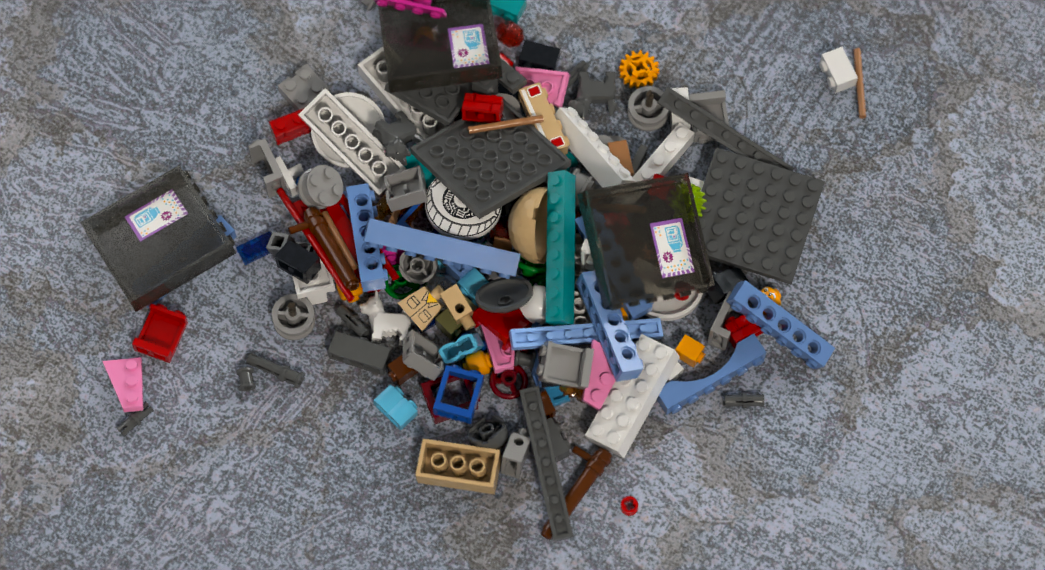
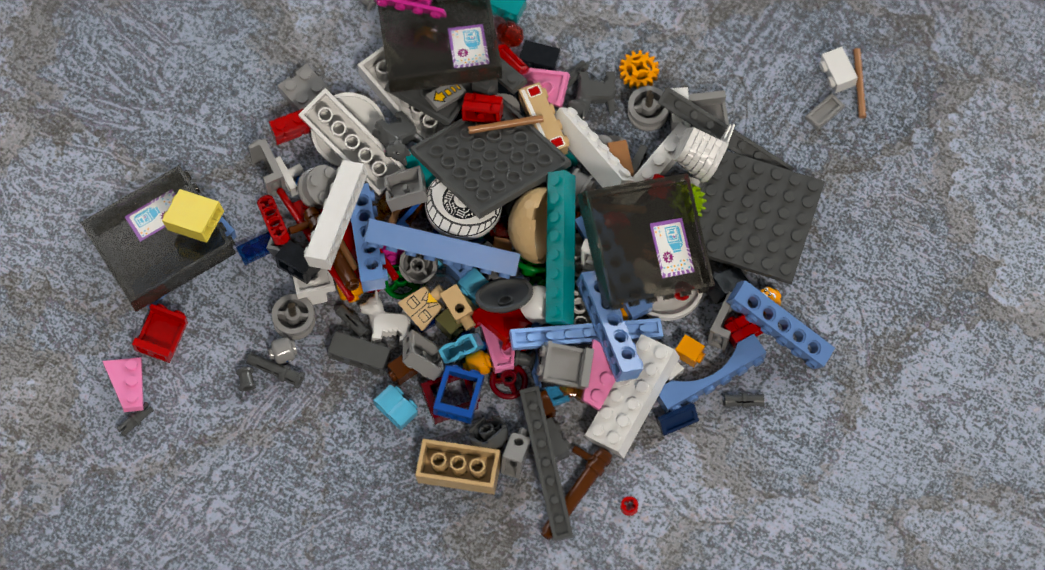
(193, 215): none -> light yellow brick
(273, 219): none -> red beam
(282, 350): none -> light grey head
(335, 215): none -> white brick
(445, 95): none -> light grey tile
(512, 59): none -> red tile
(678, 419): none -> dark blue tile
(701, 152): none -> white piece
(824, 111): none -> light grey tile

